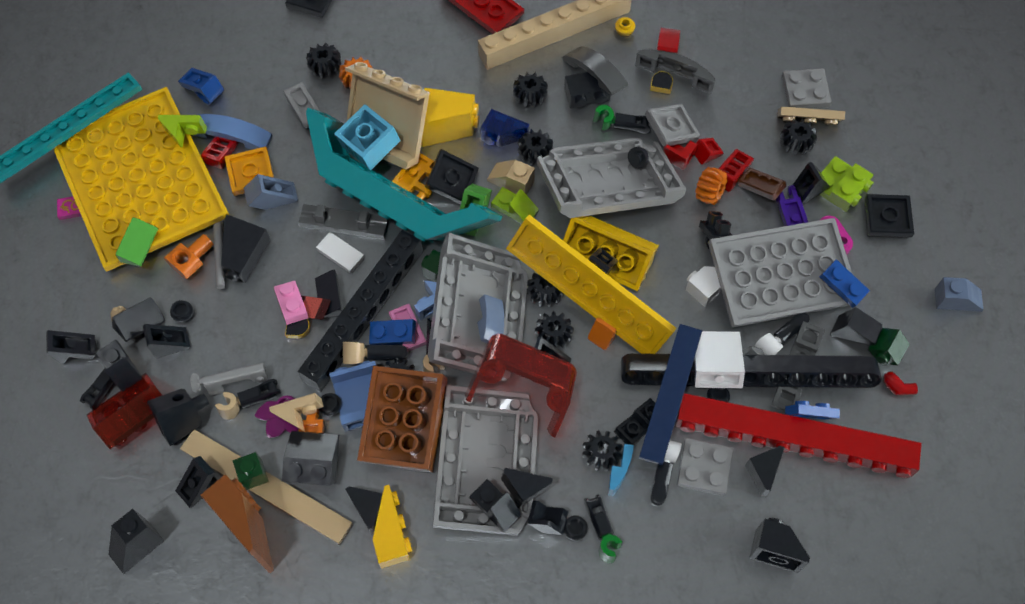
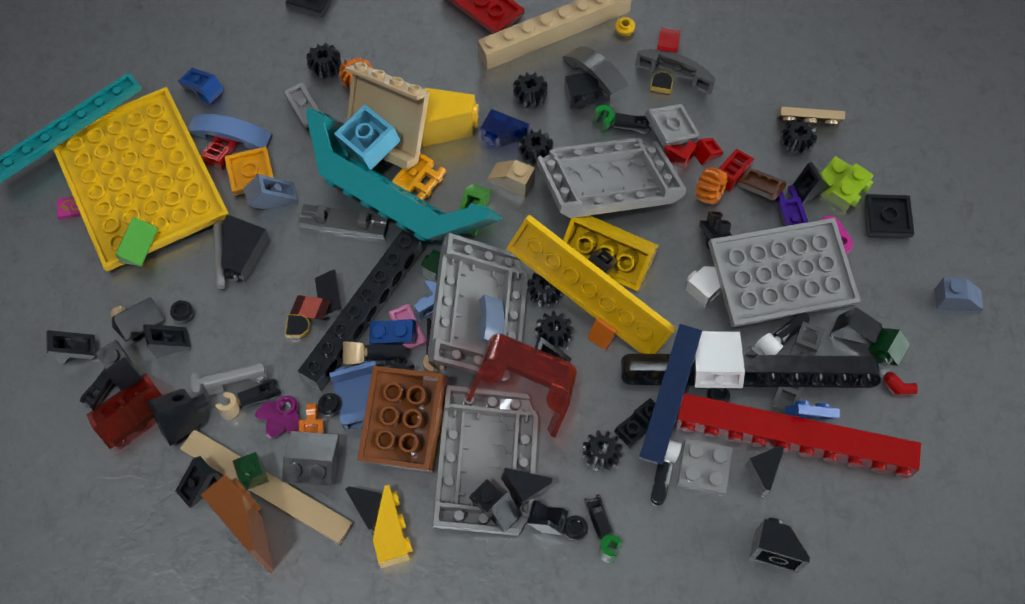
(132, 540): black slope -> none
(180, 125): lime slope -> none
(191, 254): orange piece -> none
(290, 302): bright pink plate -> none
(292, 410): tan slope -> none
(340, 252): white tile -> none
(451, 176): black plate -> none
(514, 205): lime slope -> none
(618, 473): dark azure slope -> none
(638, 157): black plate -> none
(806, 88): light grey plate -> none
(844, 283): blue plate -> none

